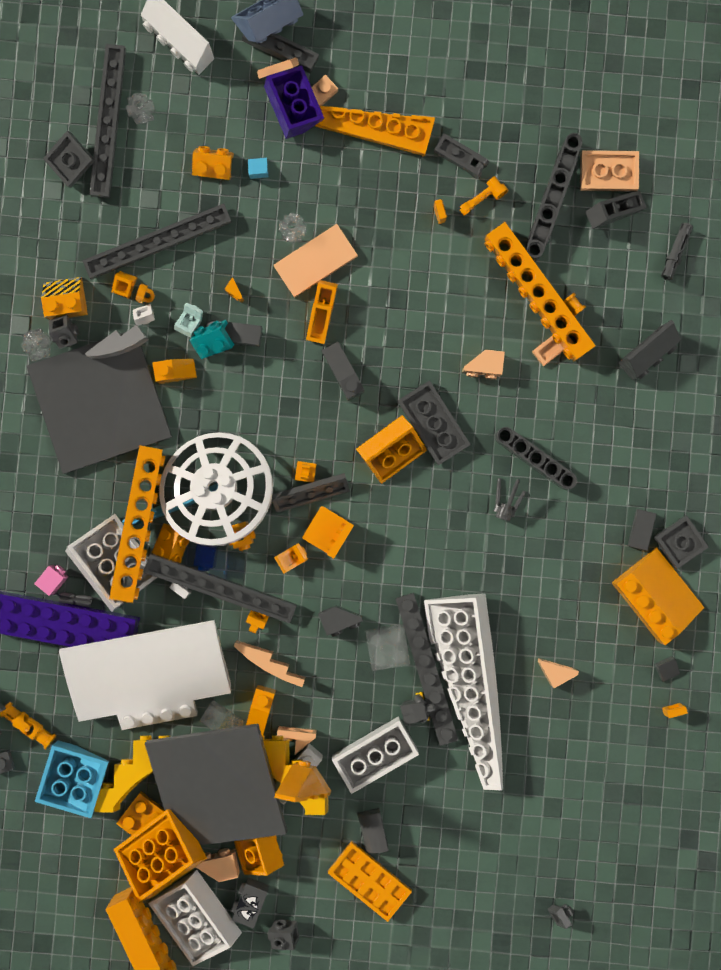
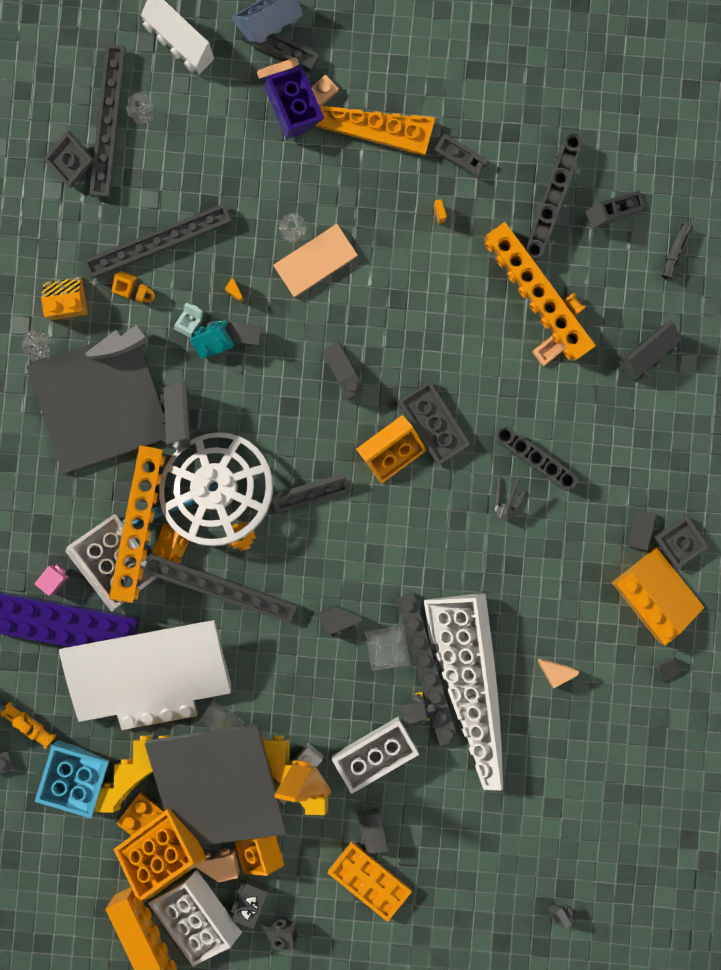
(63, 331): dark grey brick -> none
(70, 598): dark grey piece -> none
(143, 315): white plate -> none
(174, 370): light orange slope -> none
(176, 416): none -> dark grey slope
(183, 591): white plate -> none
(205, 557): clear blue brick -> none
(212, 163): light orange bracket -> none
(256, 620): light orange tile -> none
(258, 168): medium azure slope -> none
(261, 707): light orange slope -> none
(262, 658): light nougat slope -> none
(291, 558): light orange bracket -> none
(302, 736): light nougat slope -> none
(305, 471): light orange tile -> none
(321, 311): light orange slope -> none
(328, 531): light orange bracket -> none
(487, 363): light nougat slope -> none
(494, 188): light orange brick -> none
(609, 170): light nougat plate -> none
(674, 710): light orange tile -> none

